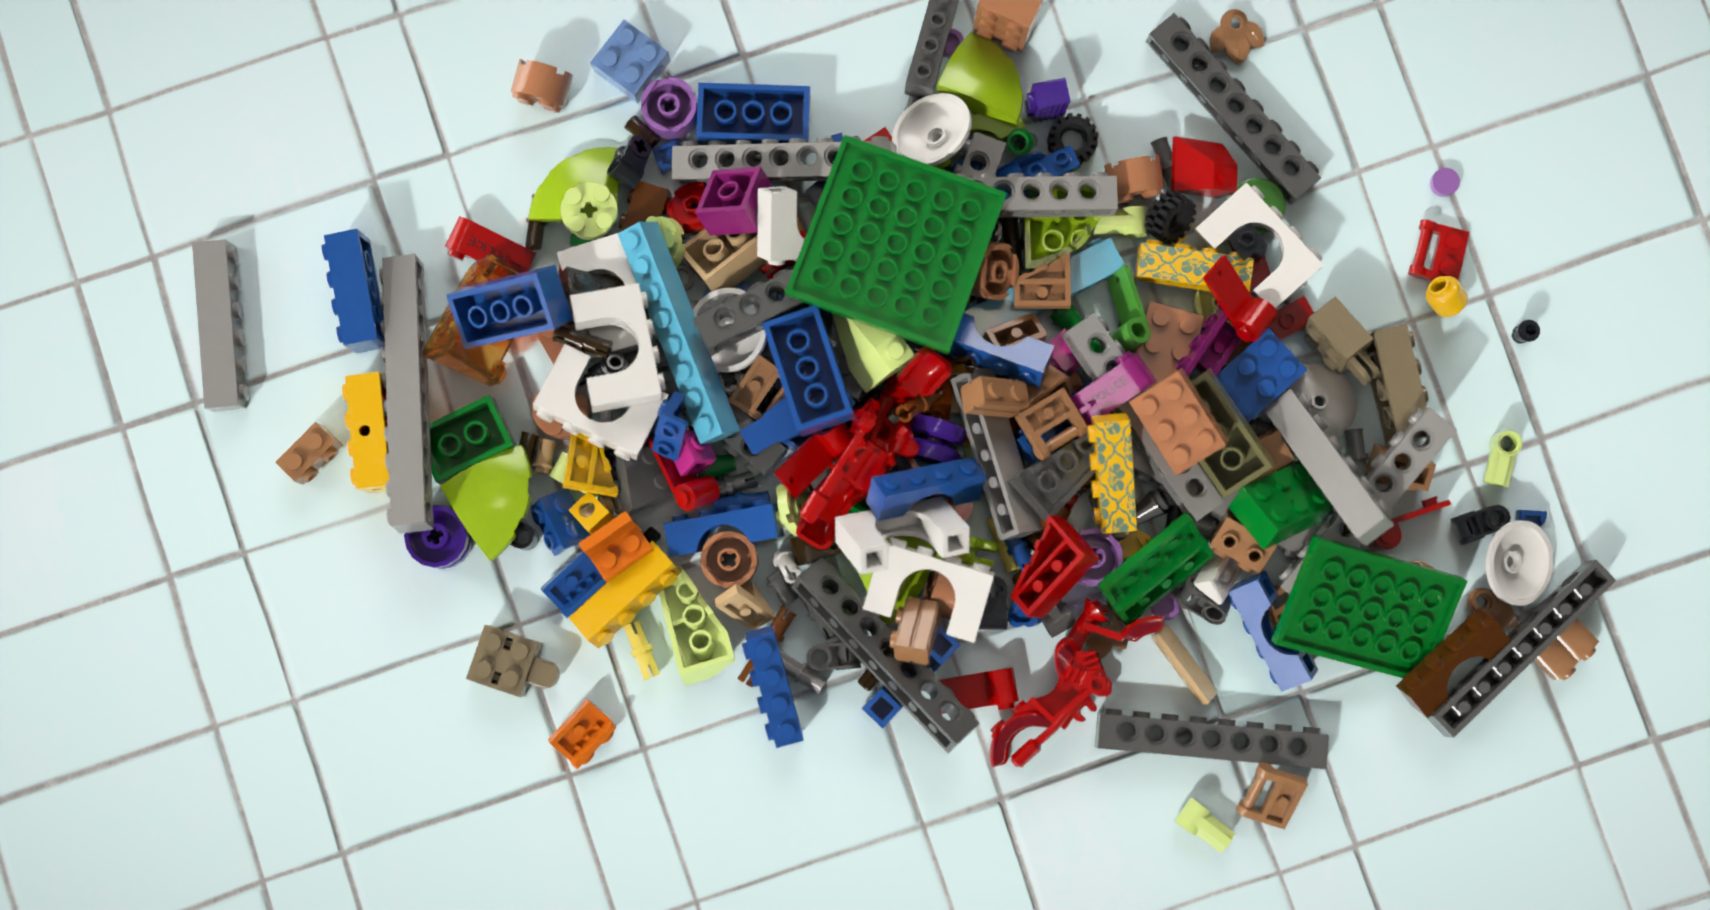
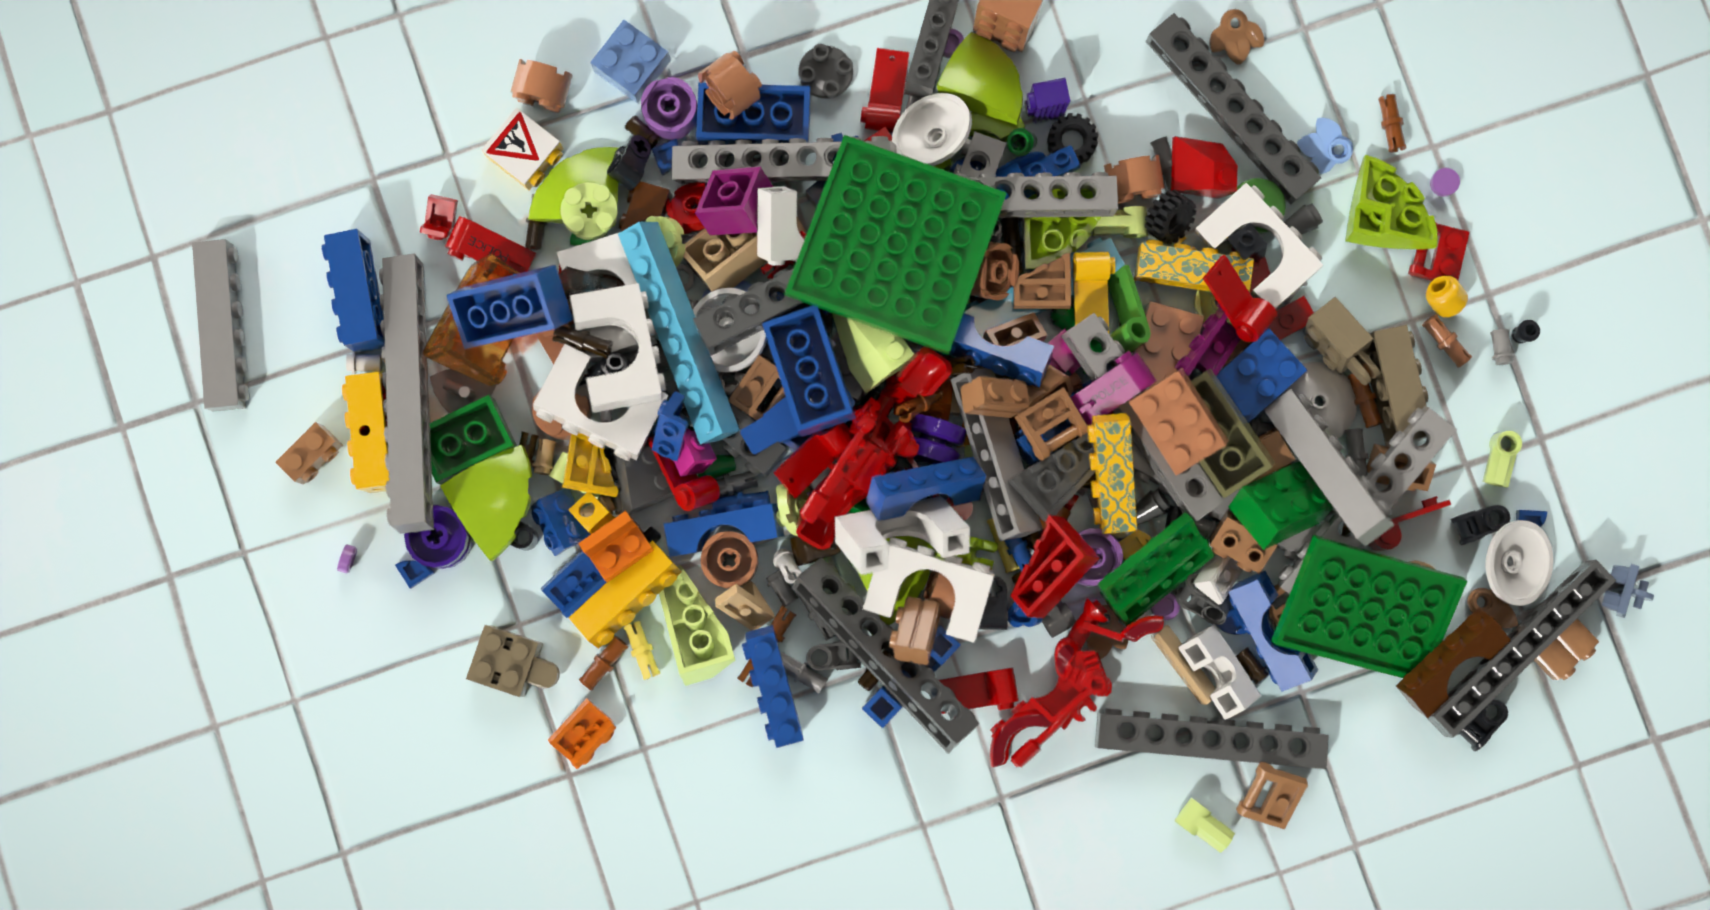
(347, 559): none -> medium lavender tile
(358, 362): none -> white pin
(413, 572): none -> blue tile
(439, 217): none -> bracket
(457, 390): none -> light grey shield
(523, 149): none -> piece
(603, 663): none -> dark orange pin
(730, 84): none -> nougat brick
(826, 71): none -> dark grey dish
(886, 90): none -> red door
(1090, 284): none -> yellow door
(1233, 623): none -> blue tile
(1233, 686): none -> white arch
(1252, 665): none -> dark brown pin
(1305, 219): none -> dark grey cone
(1322, 143): none -> light blue plate
(1366, 402): none -> dark orange pin
(1388, 210): none -> lime brick
(1392, 123): none -> dark orange pin
(1447, 340): none -> nougat pin
(1483, 726): none -> black piece
(1501, 347): none -> light grey pin
(1620, 602): none -> sand blue hips

